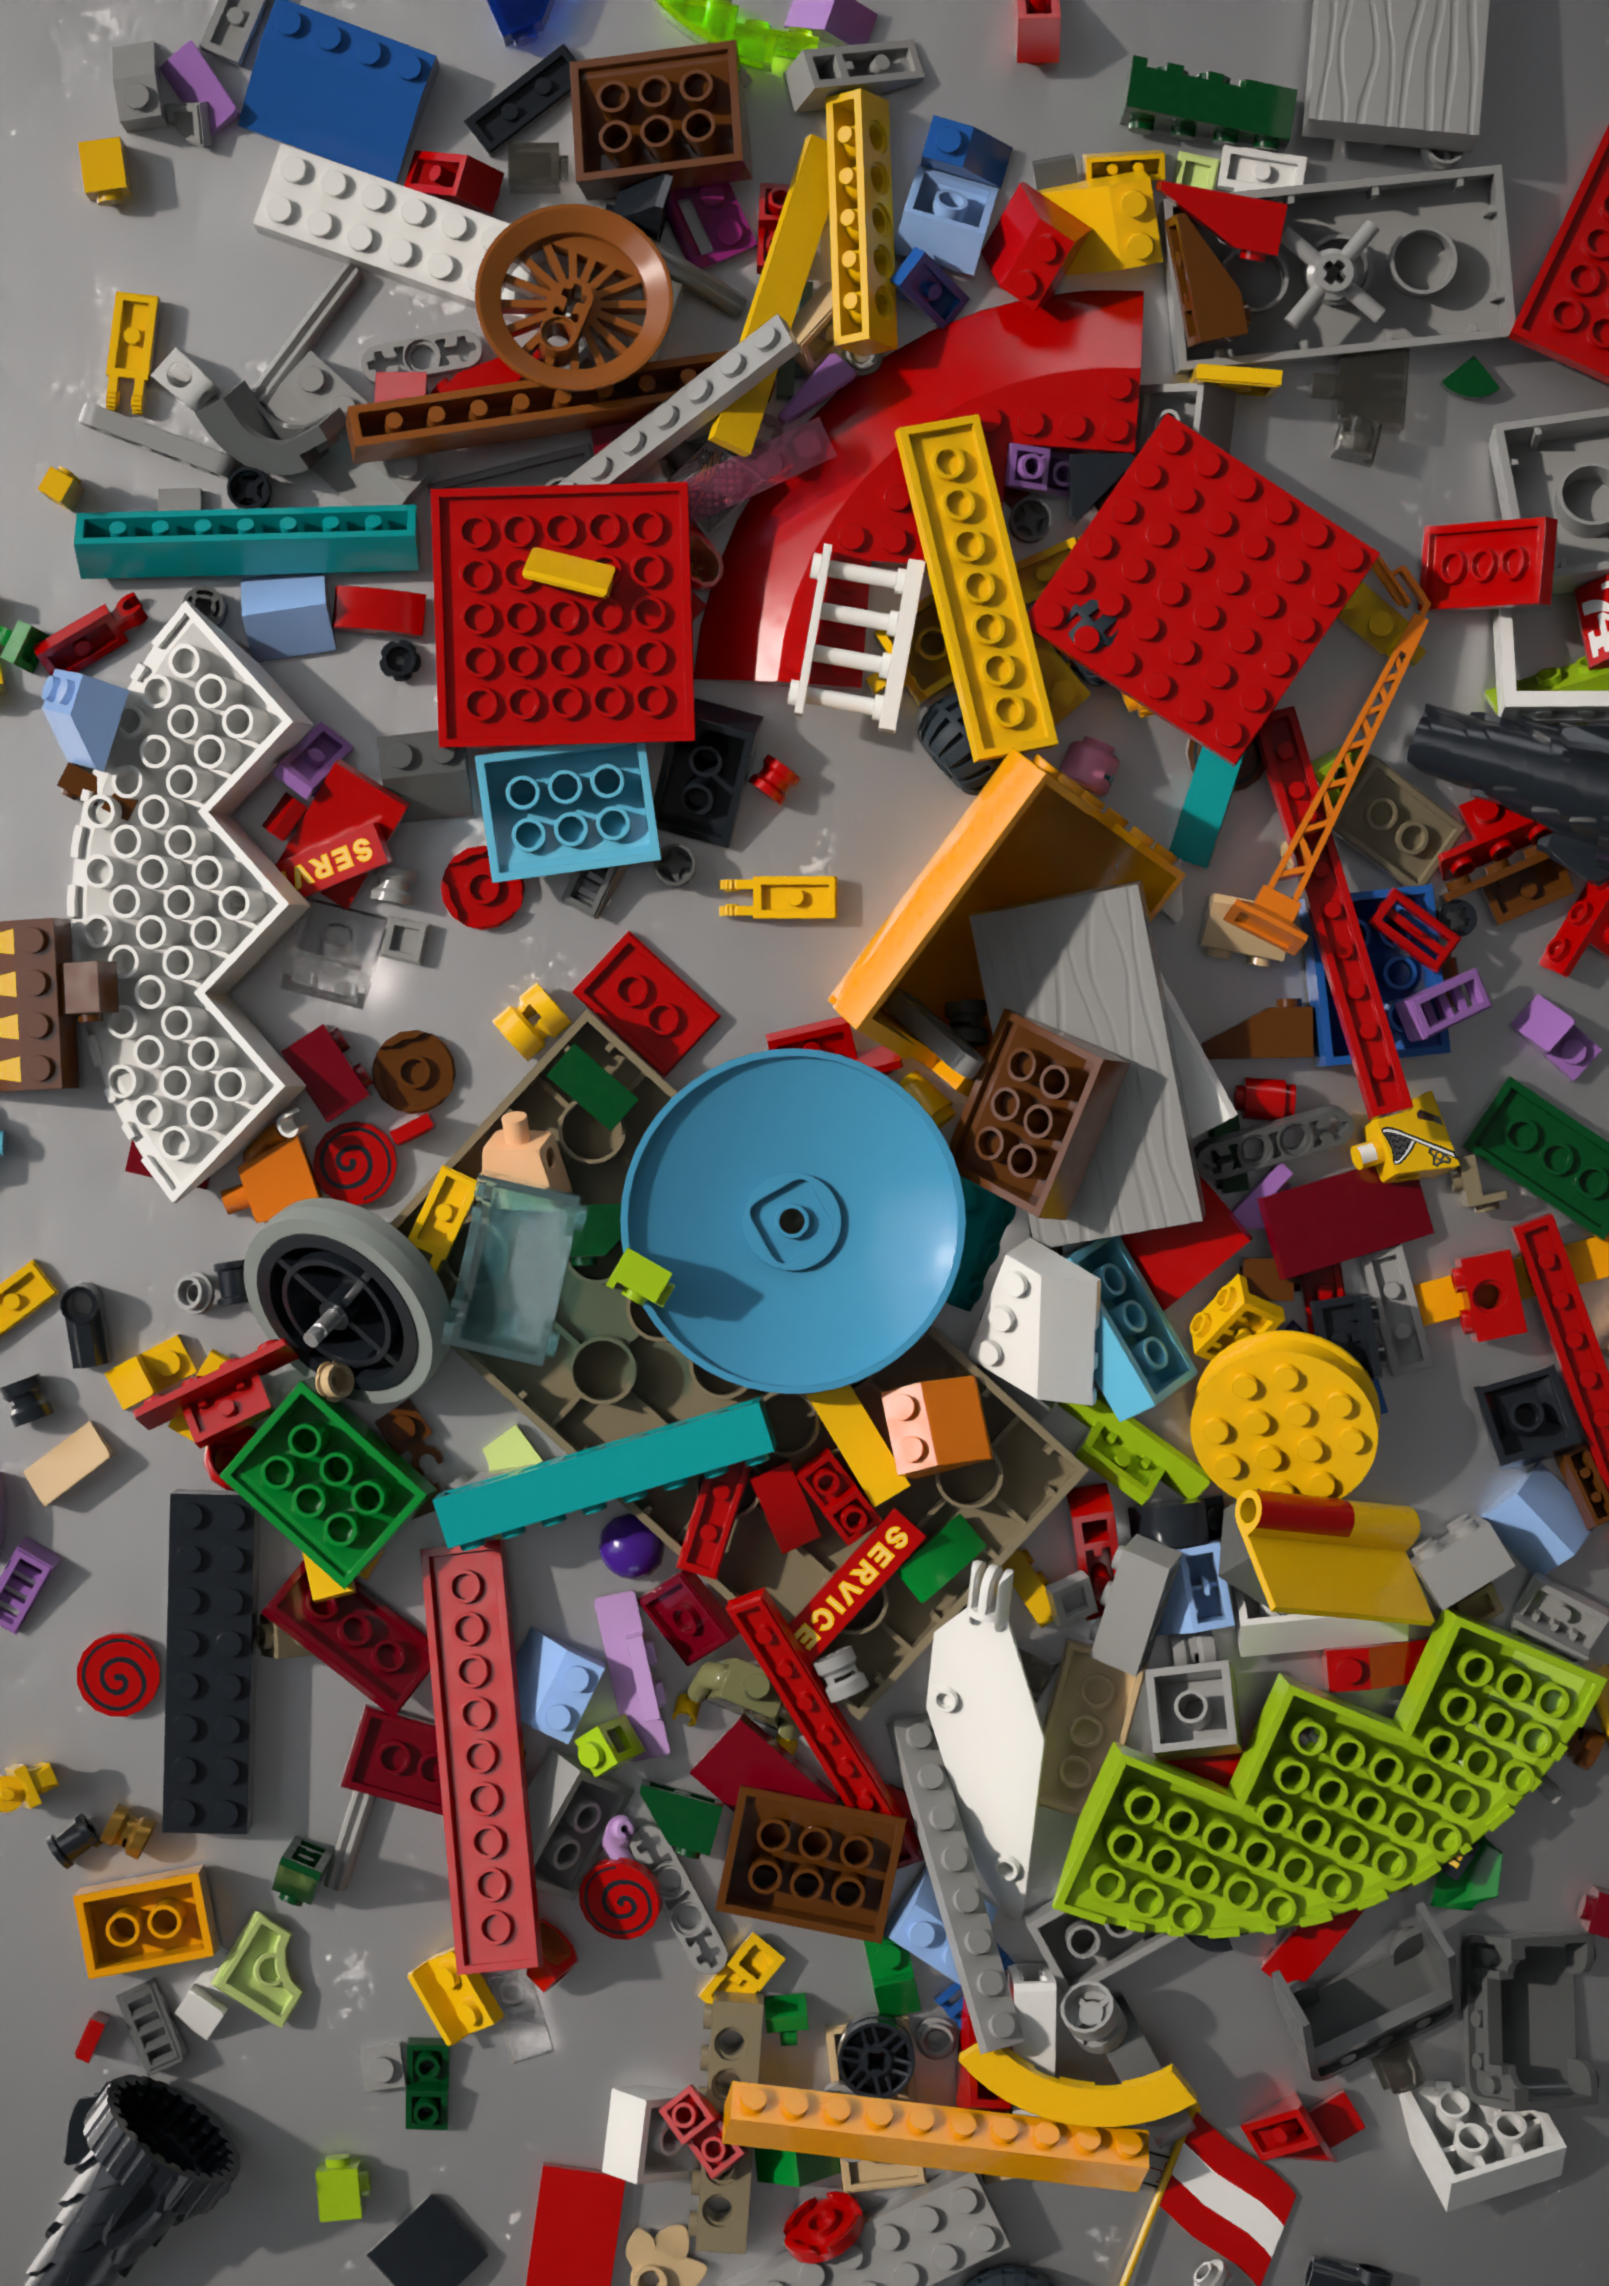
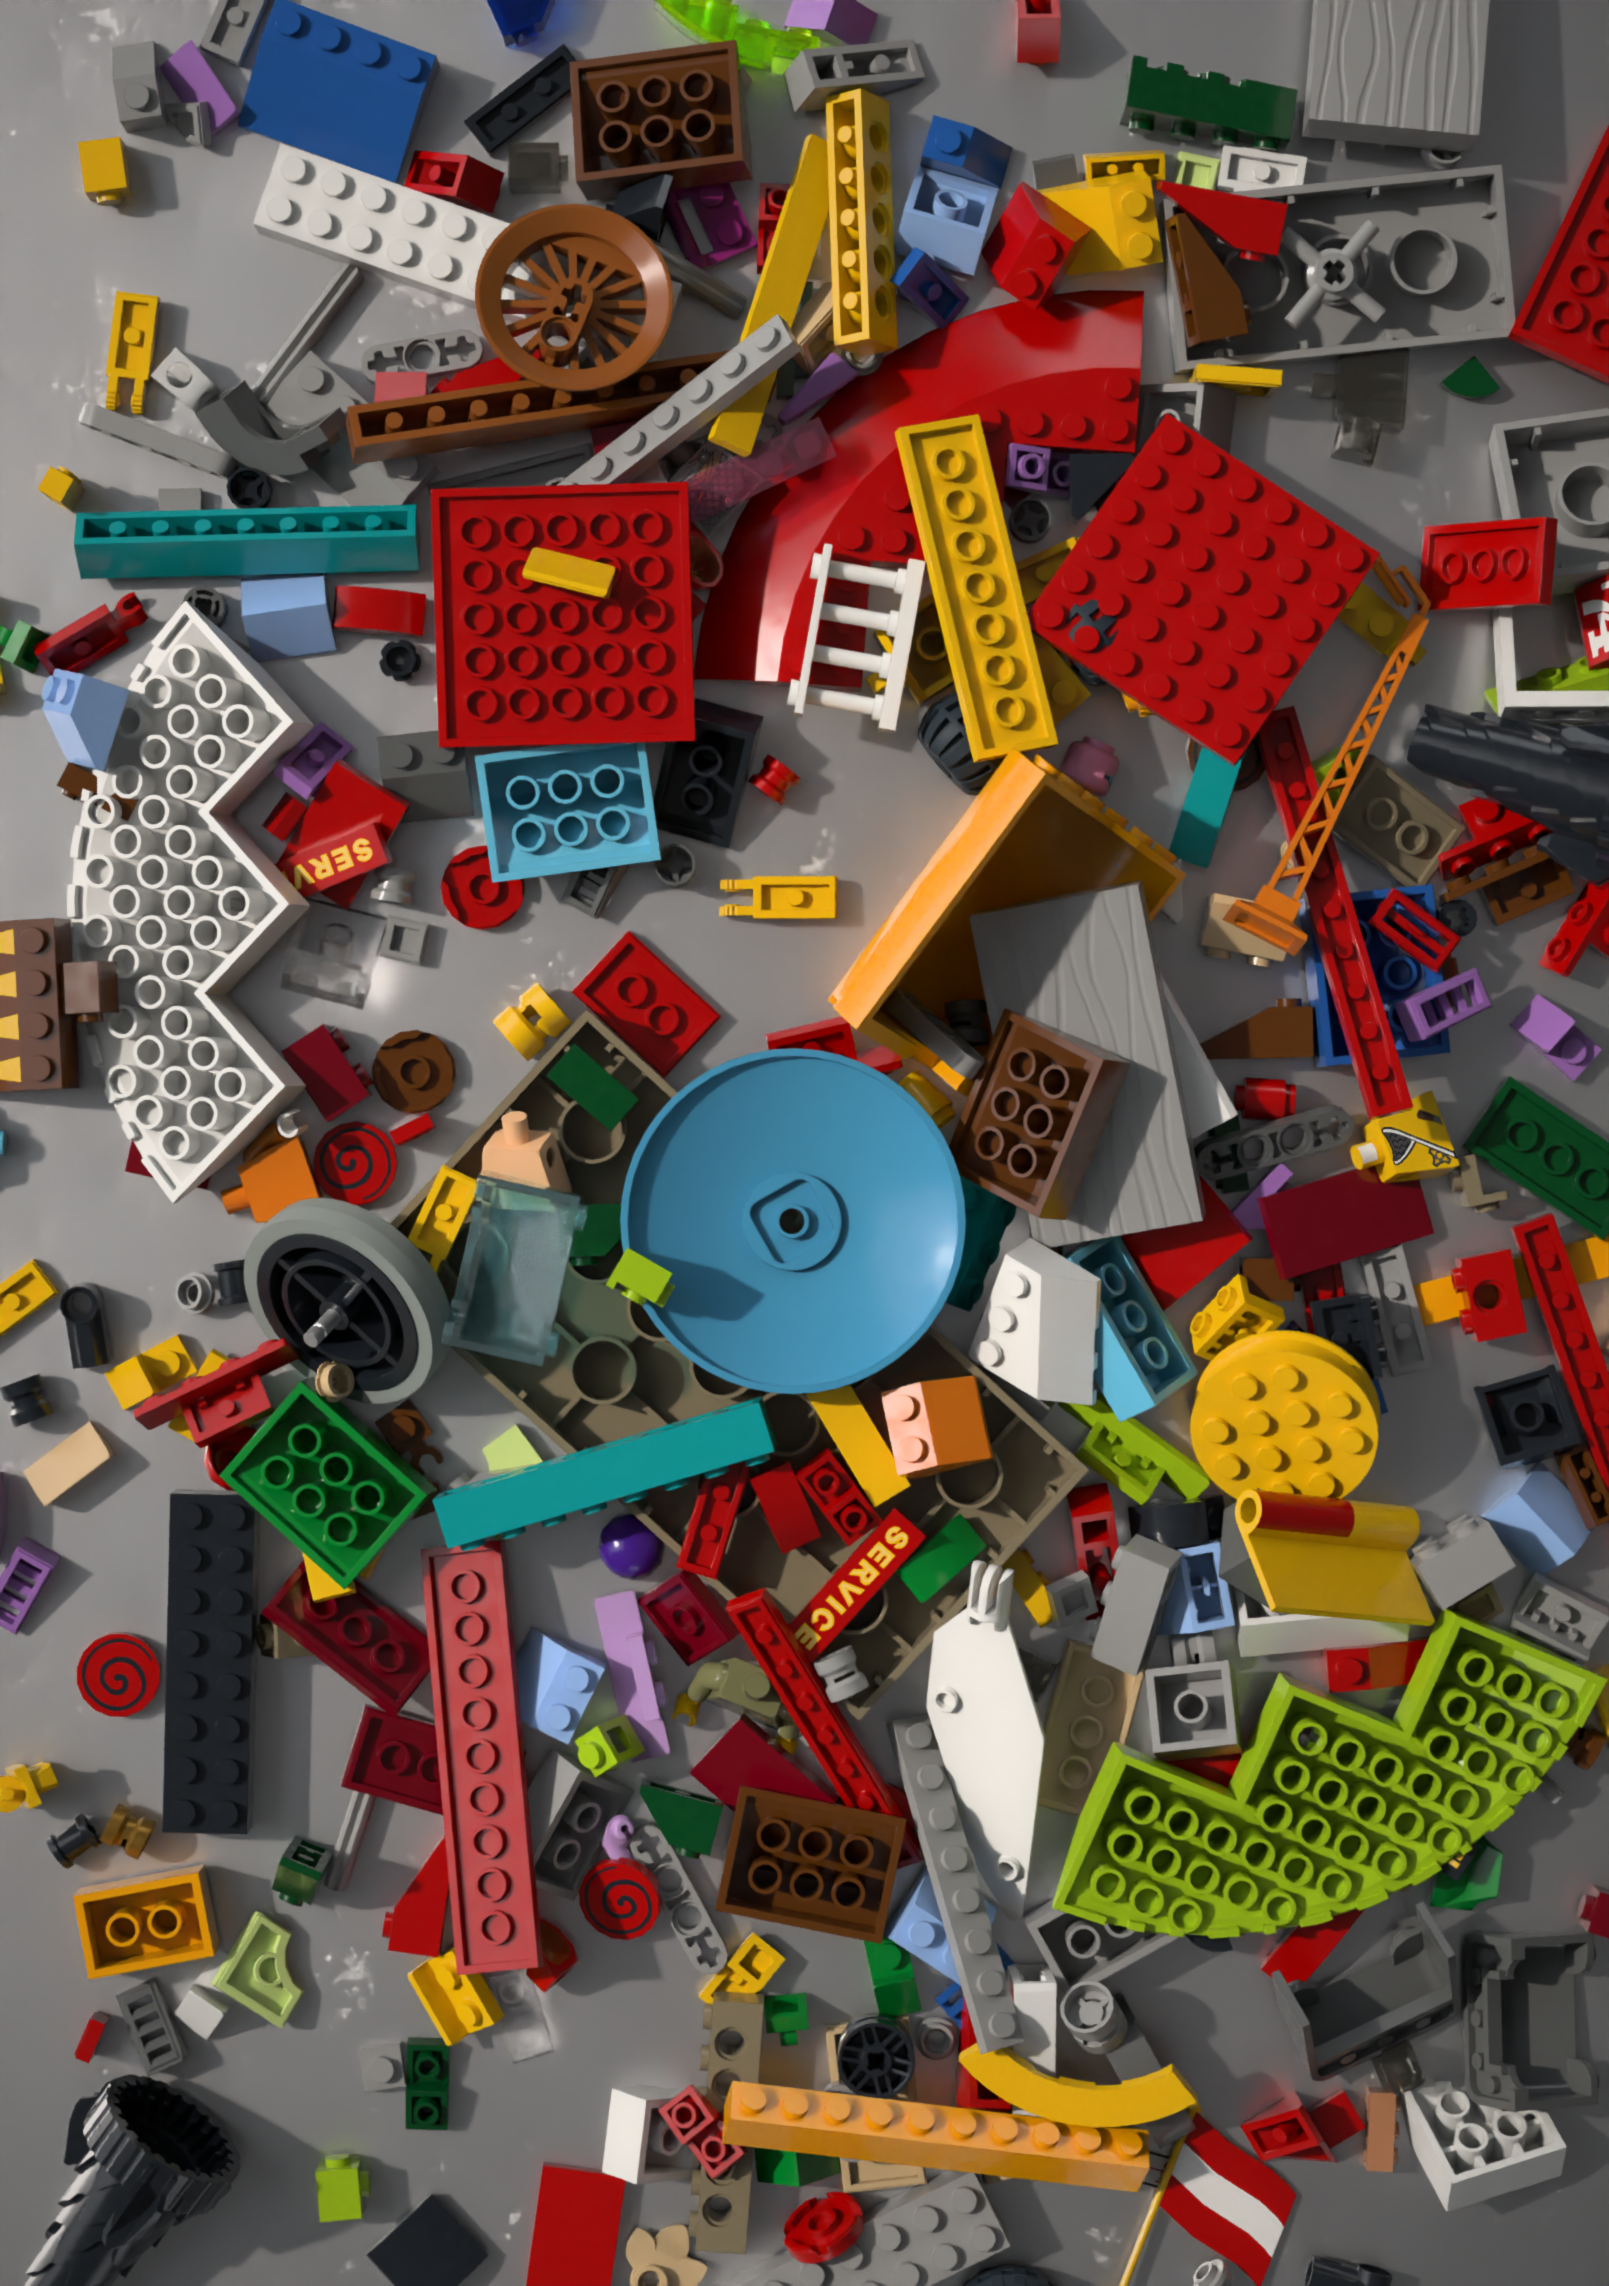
(422, 1909): none -> red slope
(1381, 2130): none -> nougat piece

